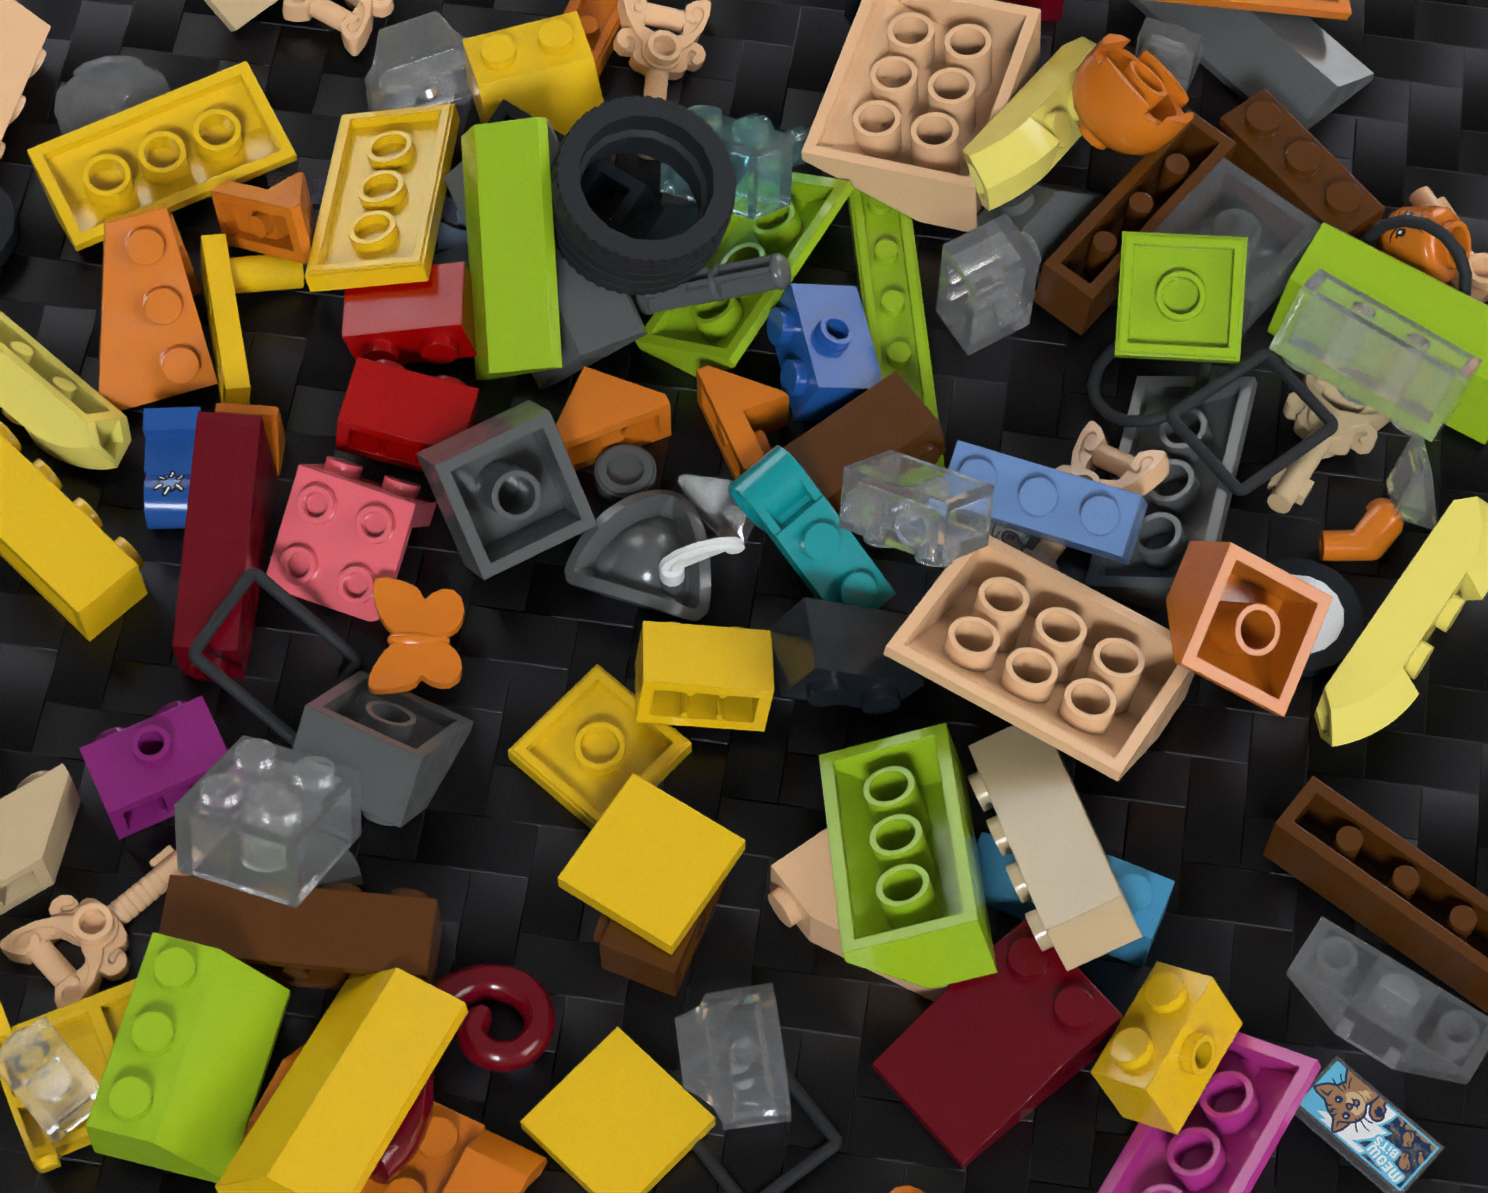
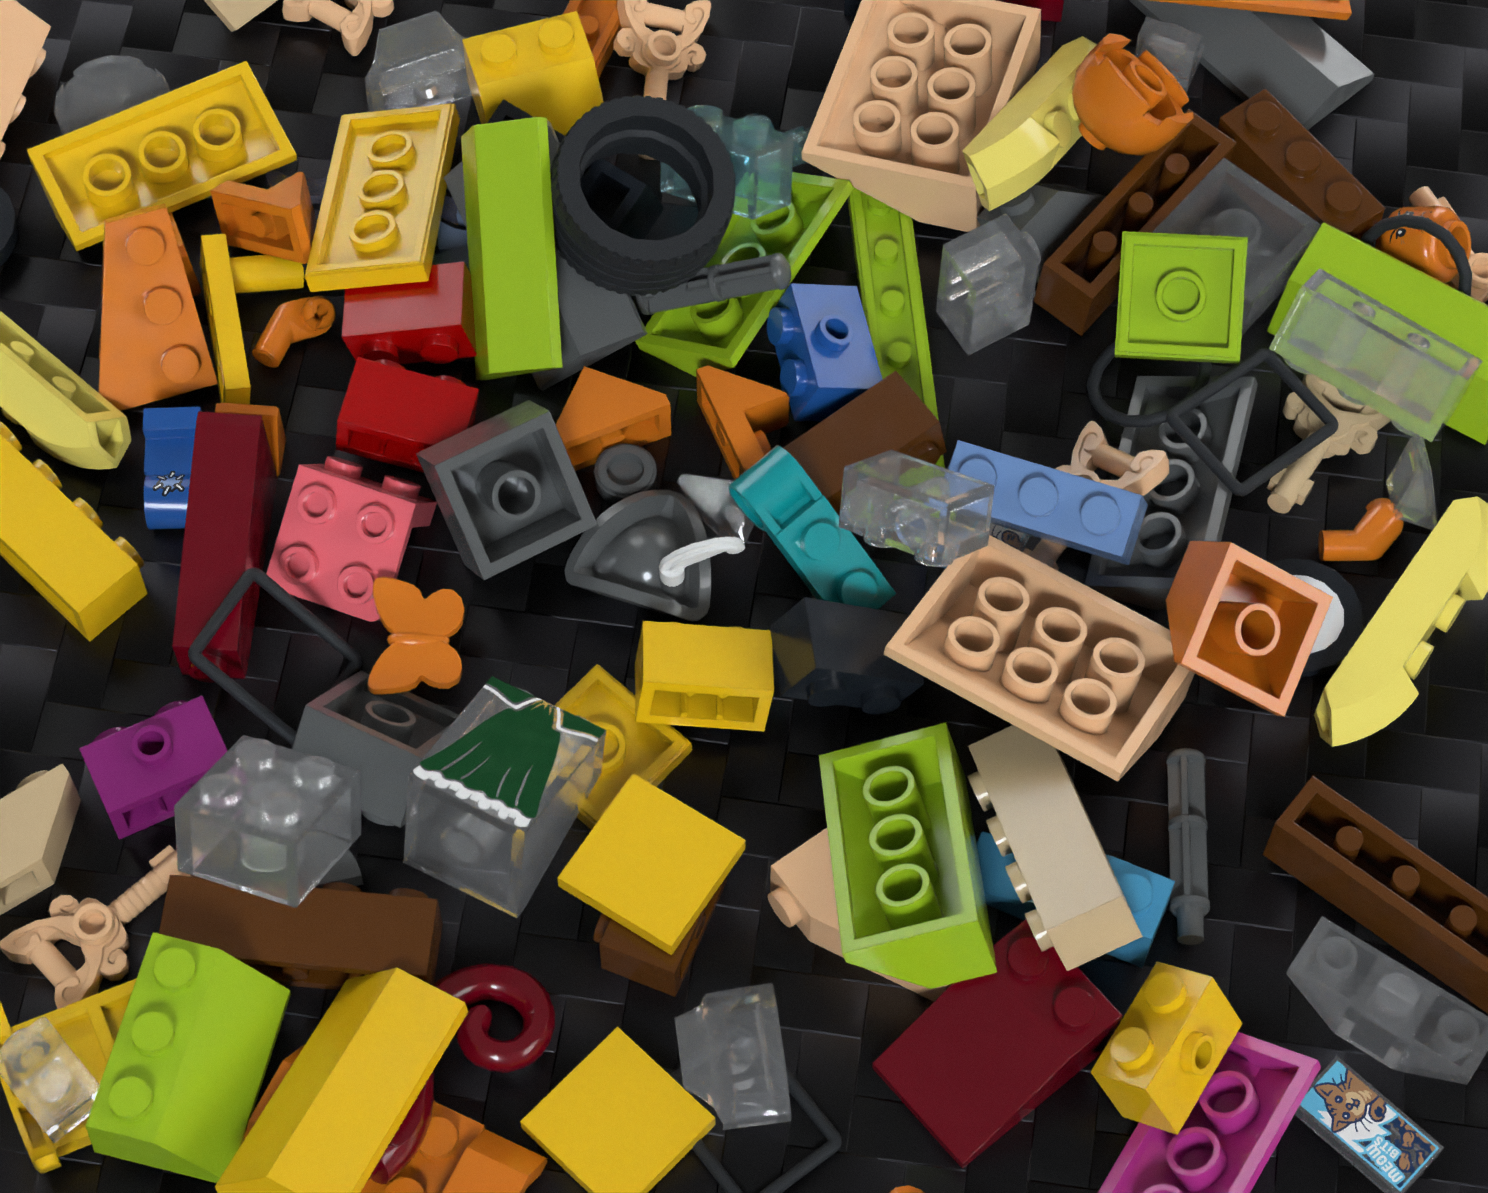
(293, 323): none -> orange arm
(500, 794): none -> clear slope
(1188, 843): none -> dark grey piece

